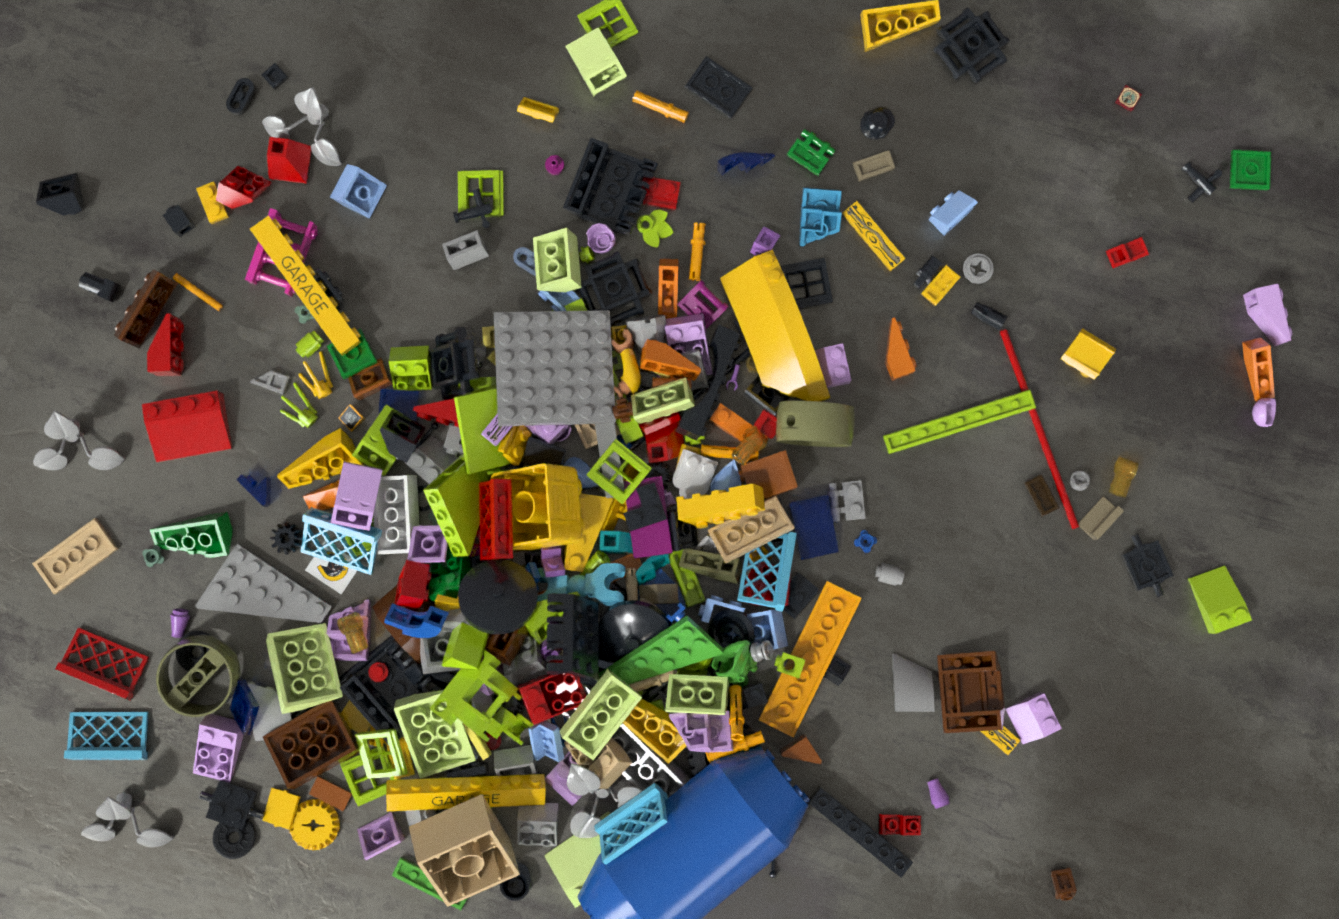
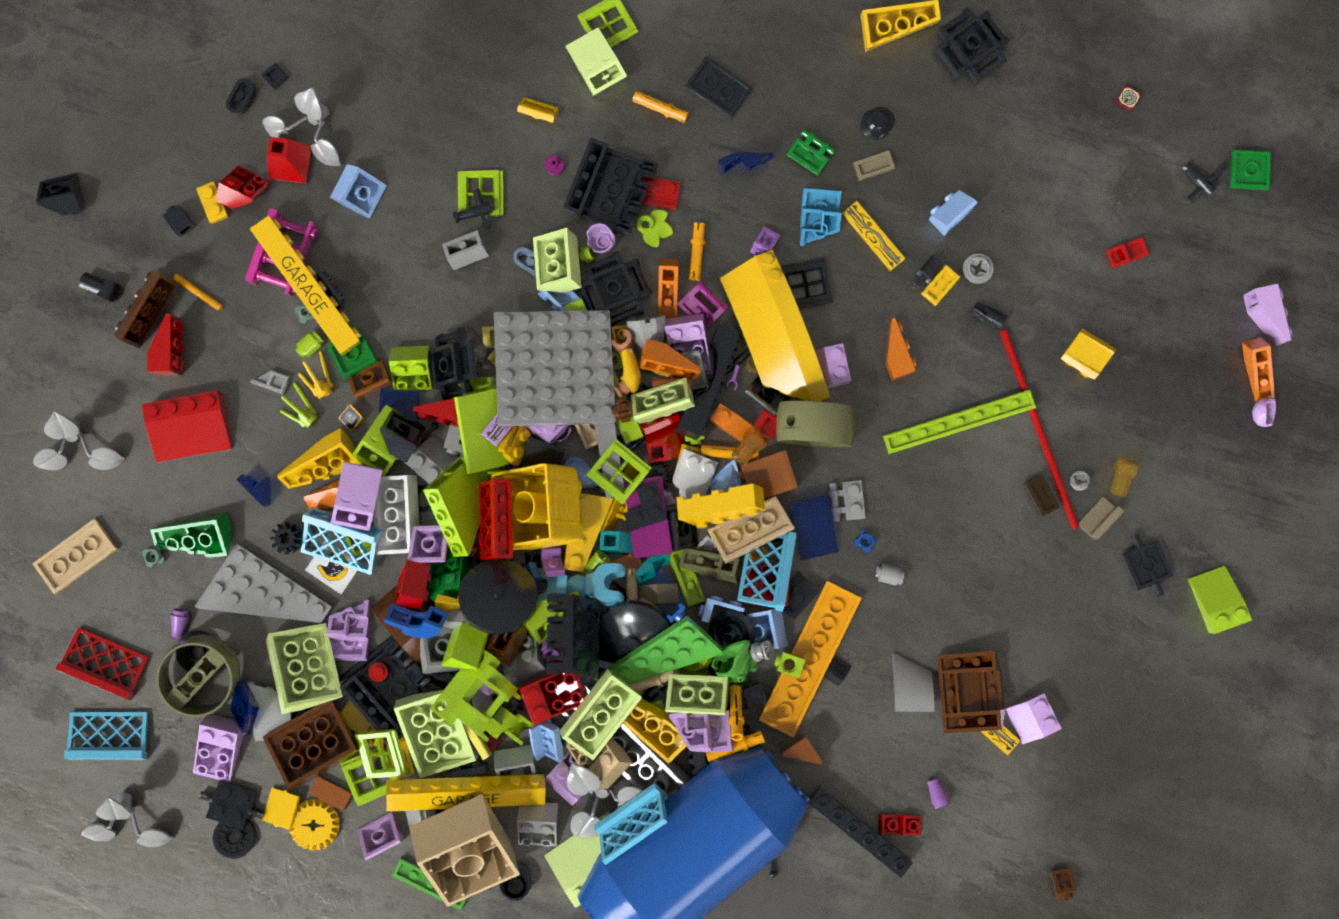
(351, 627): clear yellow piece -> none

